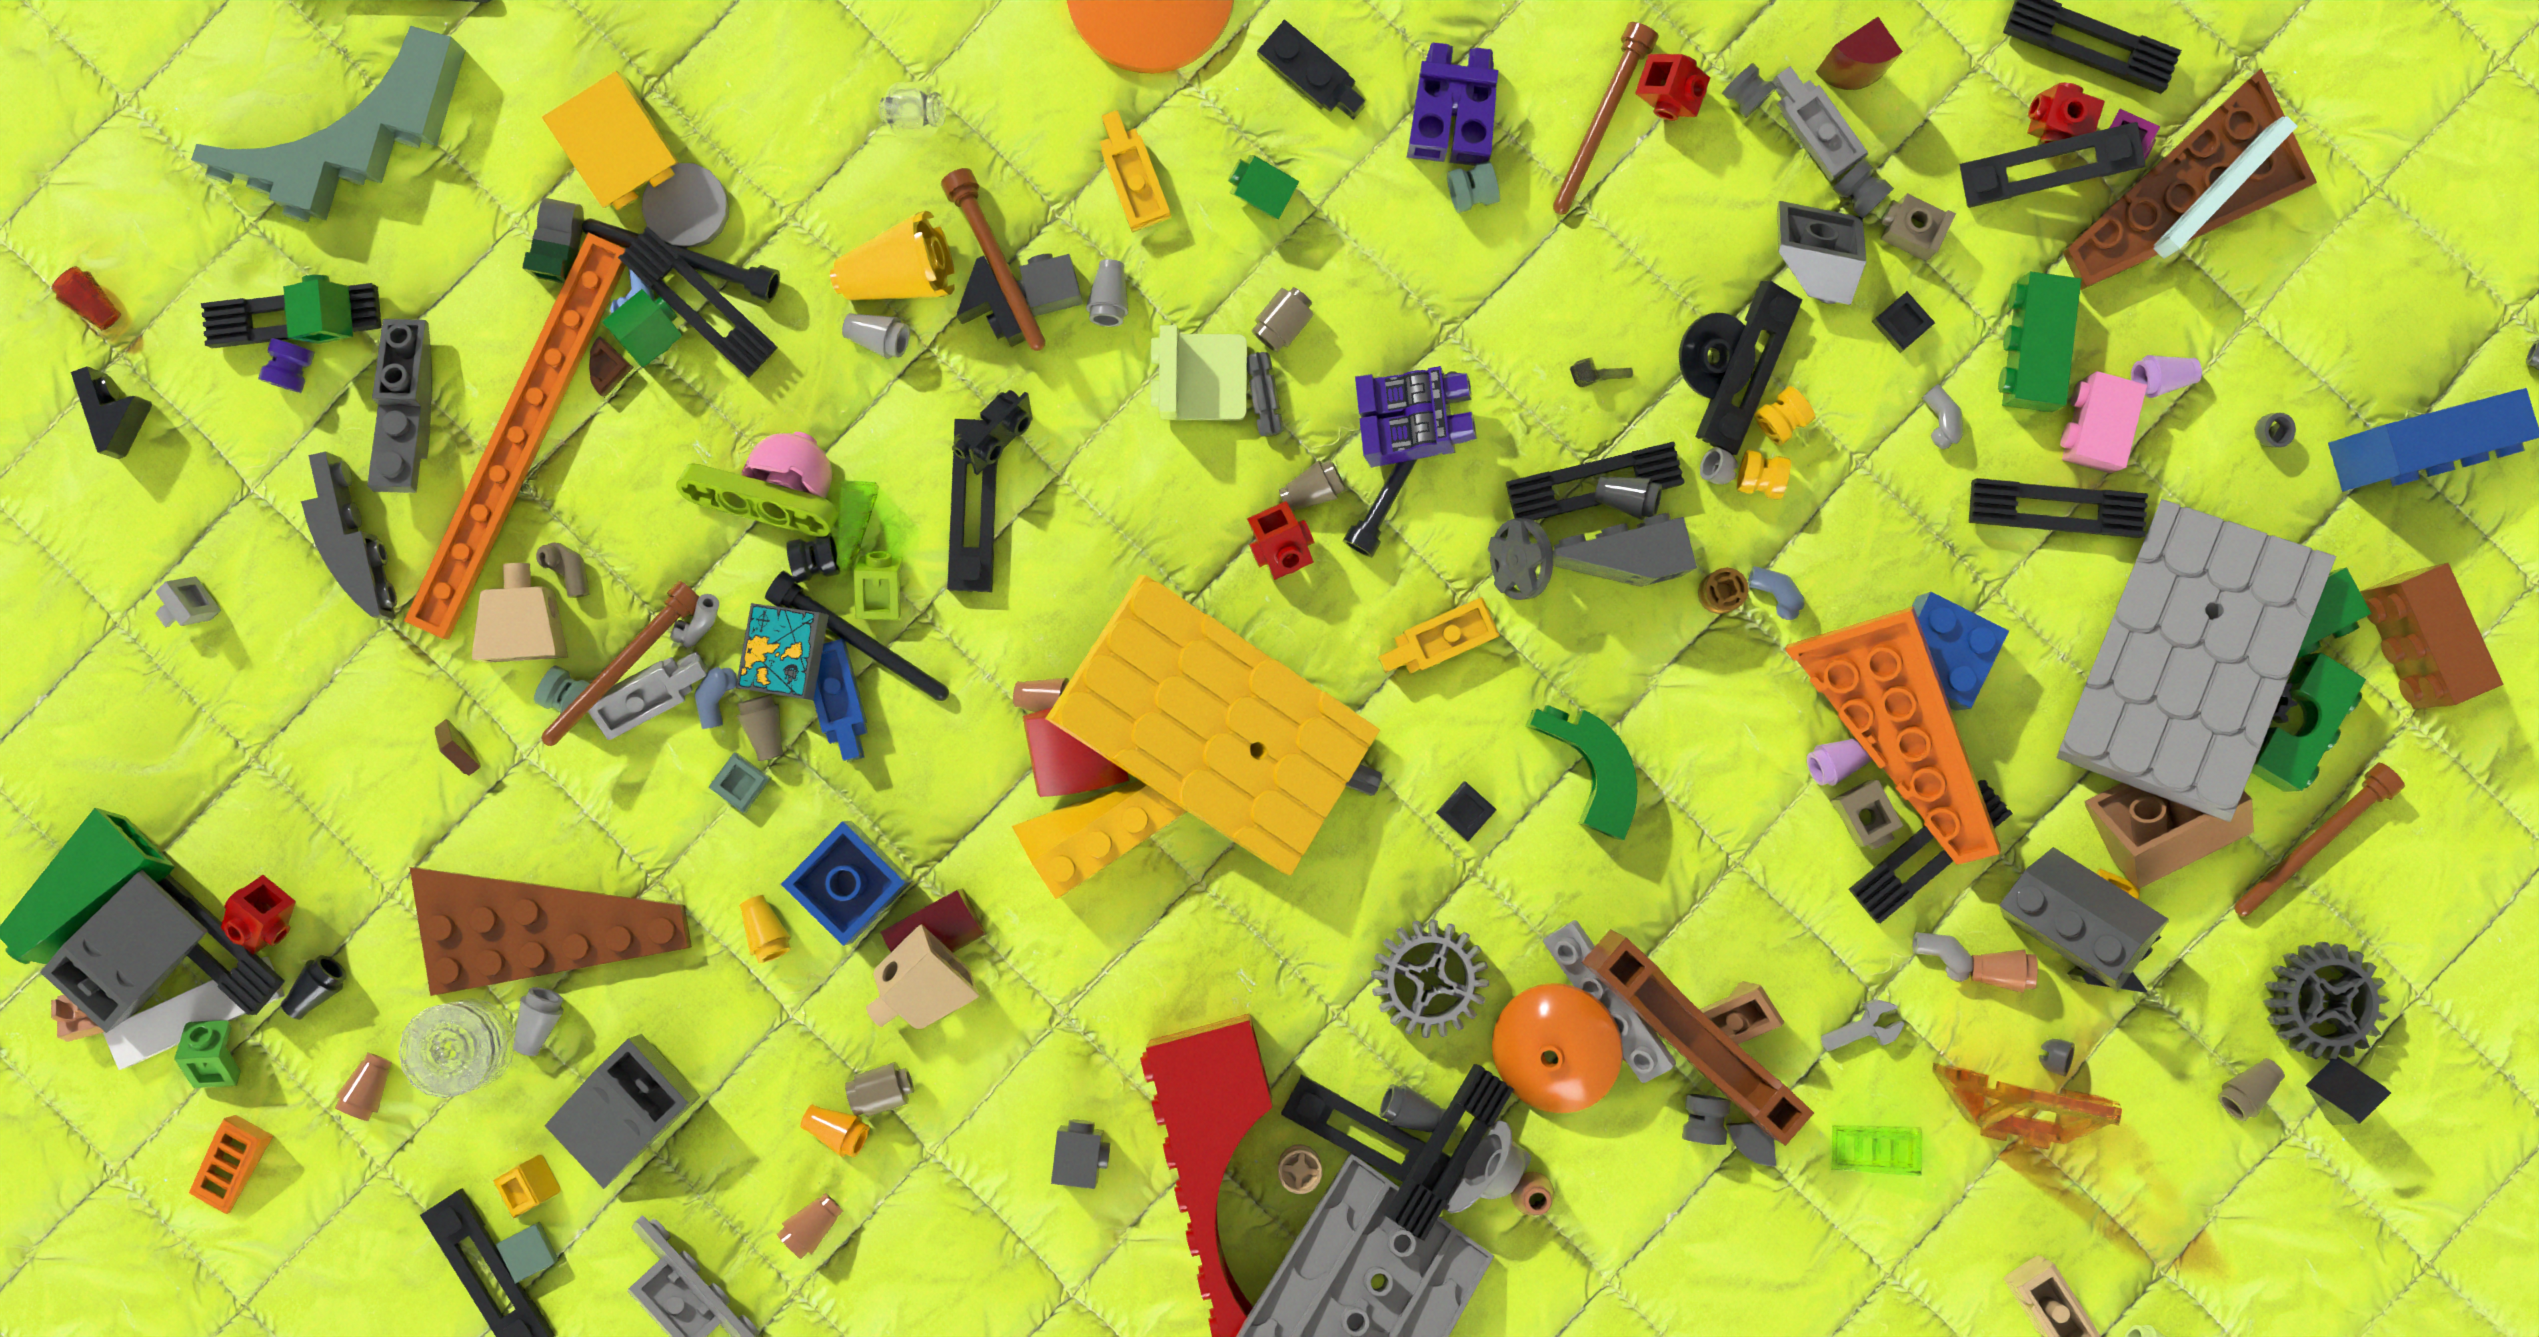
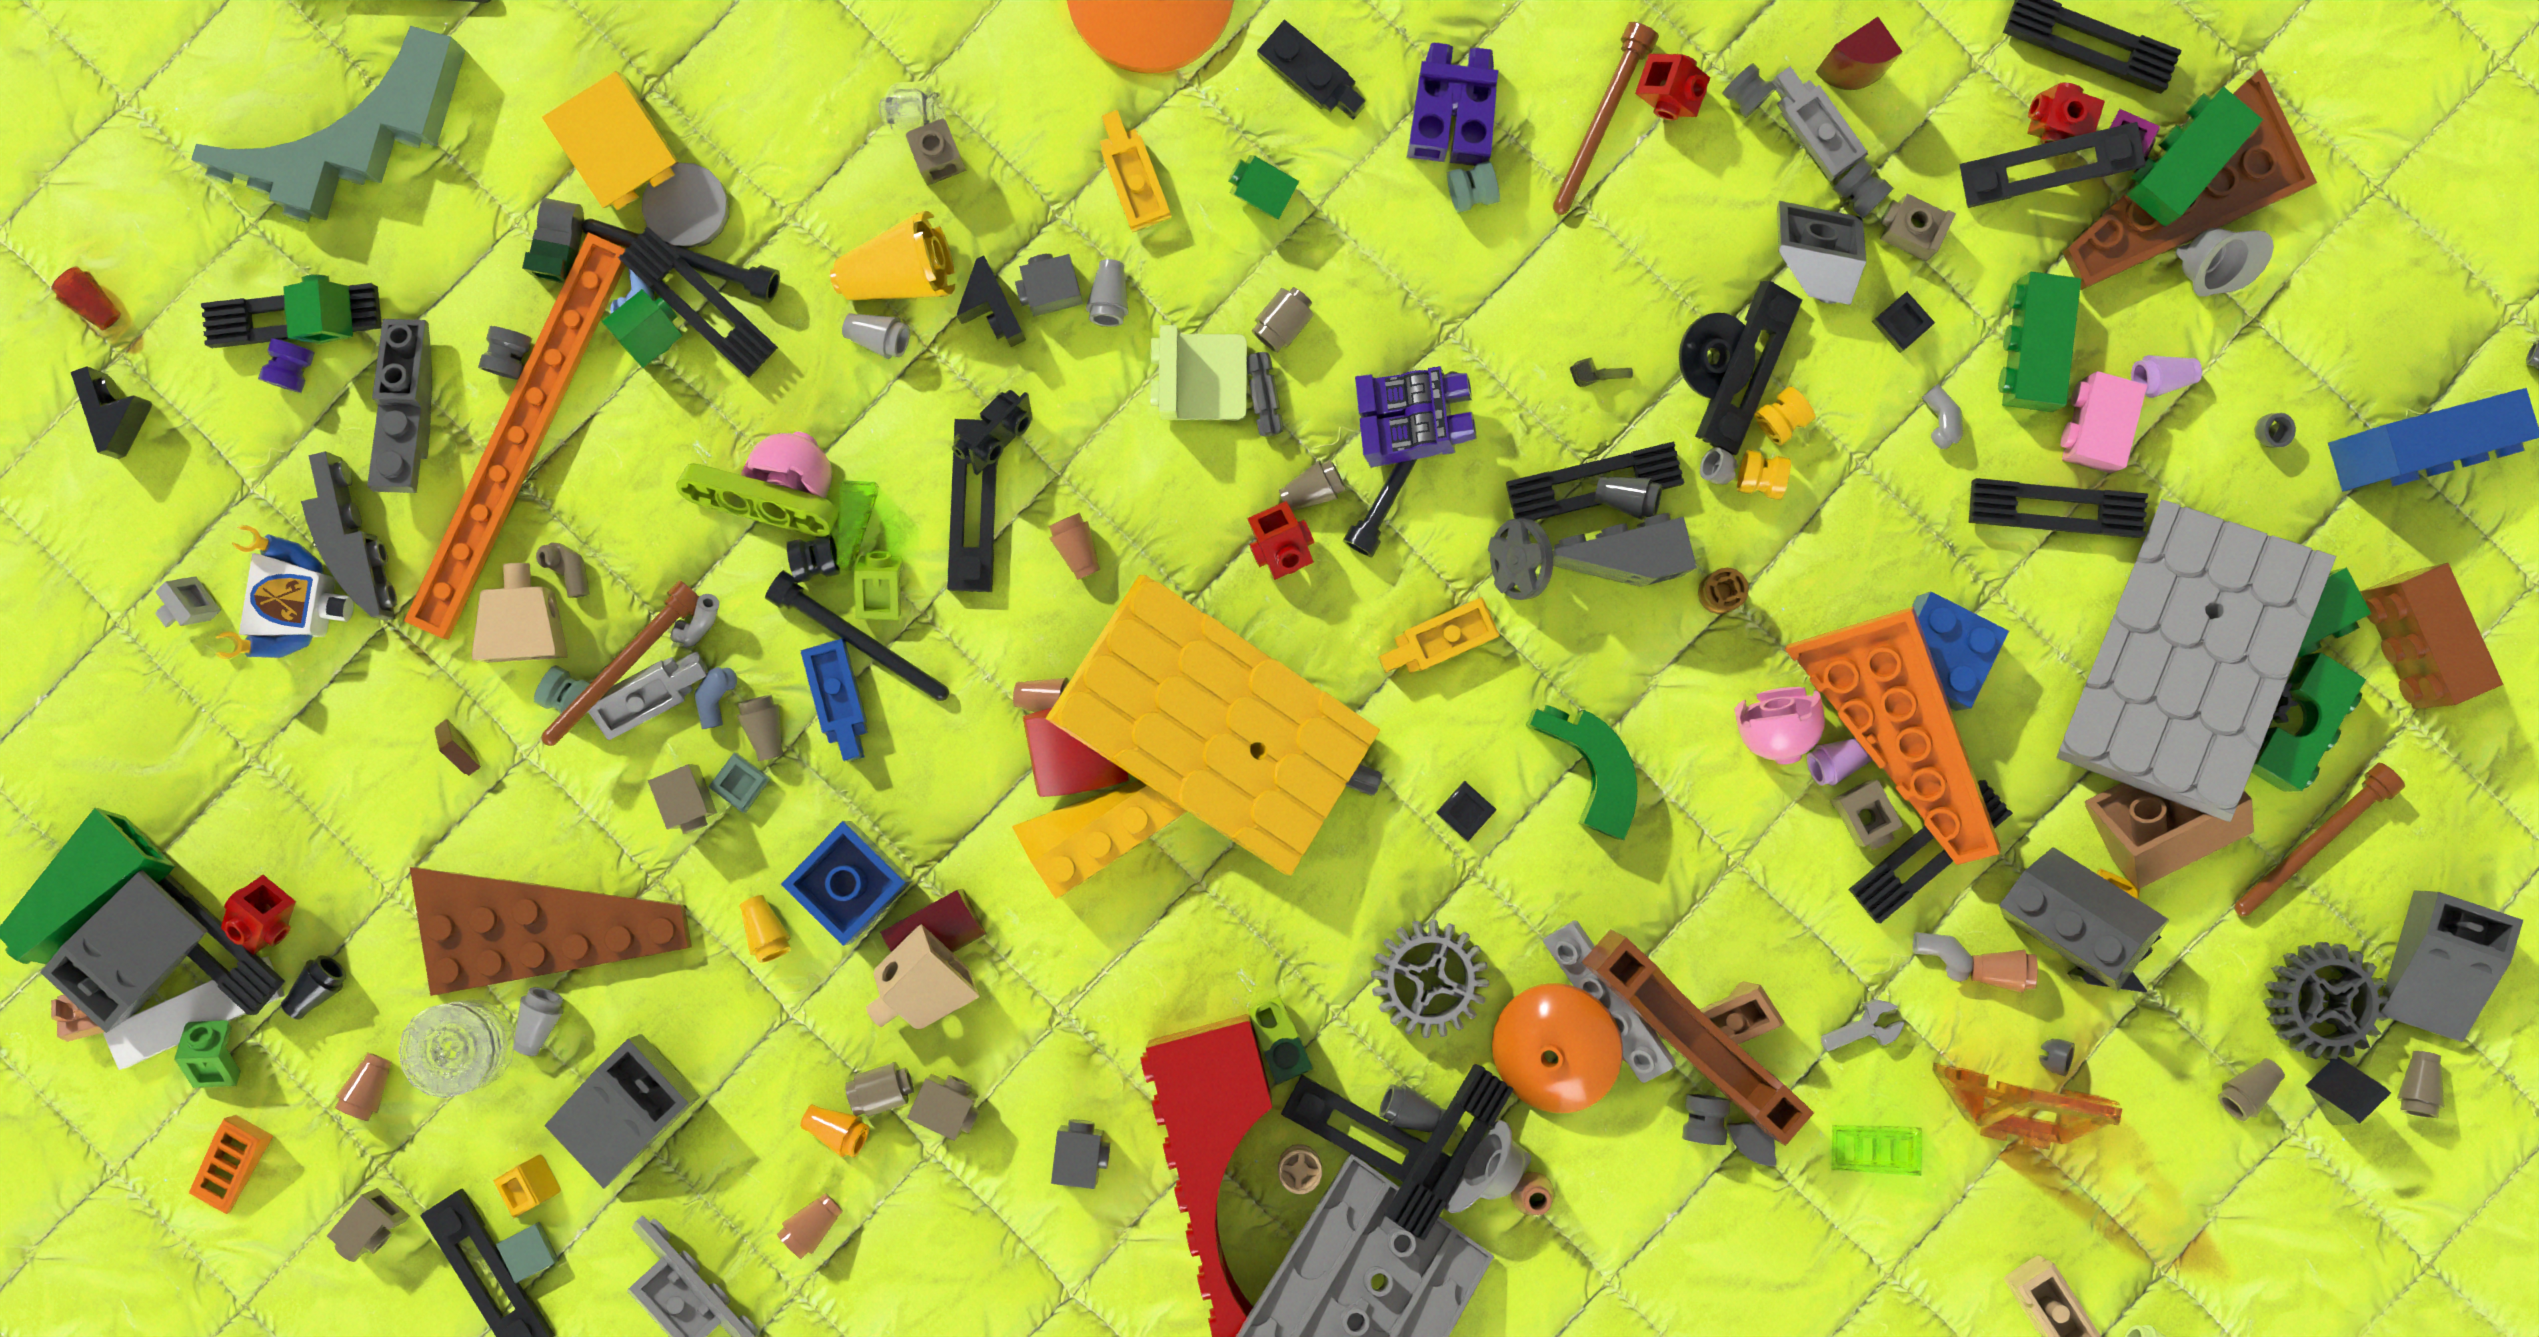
(284, 600): none -> torso
(366, 1225): none -> dark tan brick
(504, 352): none -> dark grey wheel
(606, 367): reddish brown tile -> none
(683, 798): none -> dark tan brick
(782, 651): tile -> none
(935, 151): none -> dark tan bracket
(945, 1106): none -> dark tan brick
(961, 188): dark orange piece -> none
(1075, 545): none -> nougat cone
(1279, 1040): none -> leg
(1781, 724): none -> bright pink cylinder
(1783, 589): sand blue arm -> none
(2192, 155): none -> green brick
(2224, 186): light aqua tile -> none
(2225, 260): none -> light grey piece
(2422, 1086): none -> dark tan cone
(2448, 963): none -> dark grey slope

